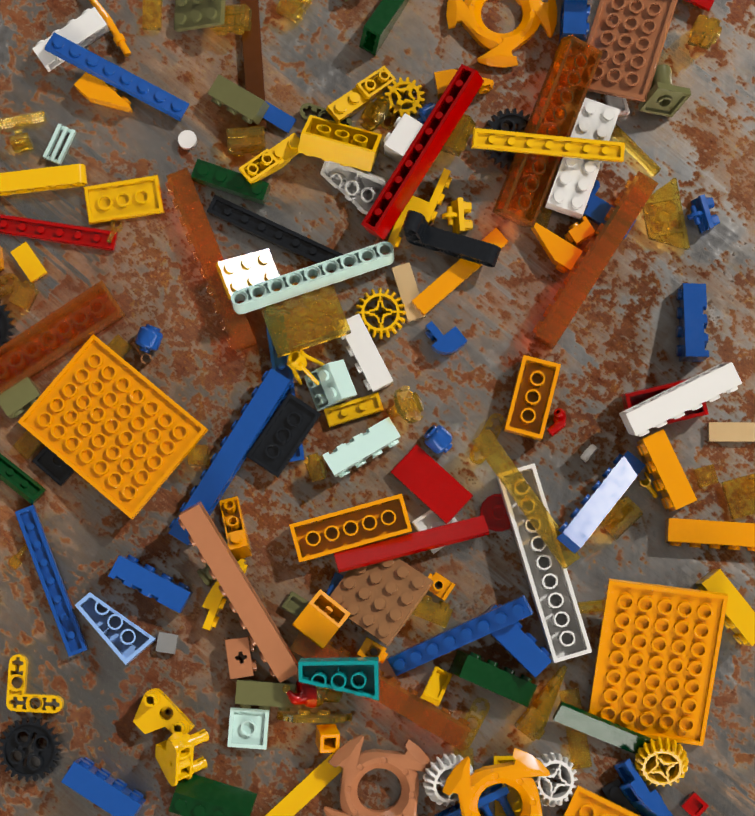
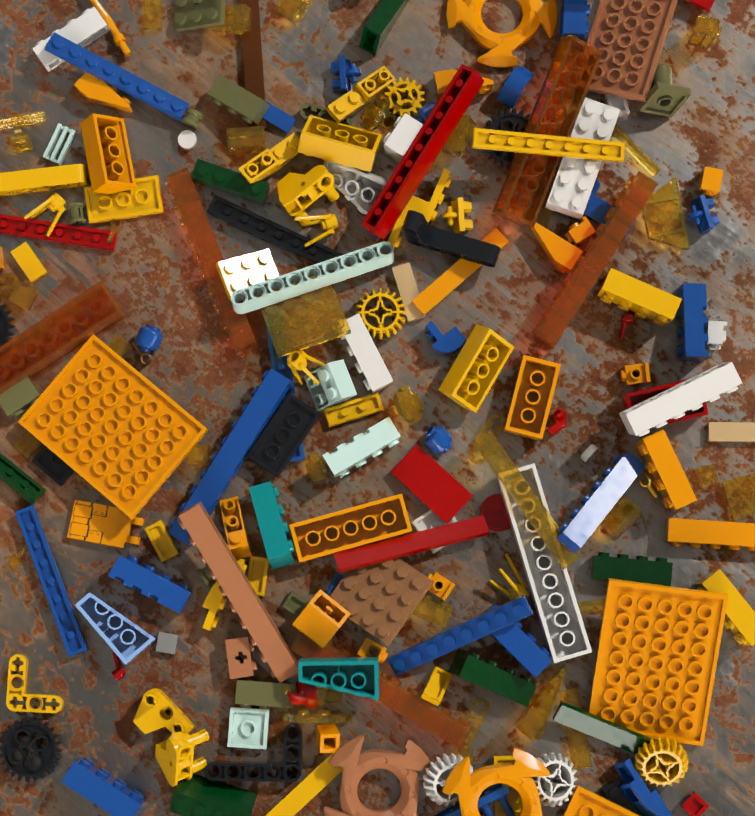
(53, 203): none -> yellow plant
(76, 213): none -> olive bush
(102, 524): none -> light orange tile
(107, 154): none -> light orange slope
(119, 672): none -> red hand
(161, 541): none -> yellow tile
(192, 118): none -> olive wheel
(258, 574): none -> yellow tile
(262, 767): none -> black beam
(271, 524): none -> teal wedge
(295, 188): none -> yellow piece
(328, 222): none -> yellow plant
(347, 72): none -> blue hips
(476, 368): none -> yellow brick
(515, 86): none -> blue brick
(516, 590): none -> yellow plant
(625, 319): none -> red hand
(630, 380): none -> light orange brick
(635, 570): none -> dark green brick
(639, 297): none -> yellow brick
(710, 181): none -> light orange brick
(715, 333): none -> white brick

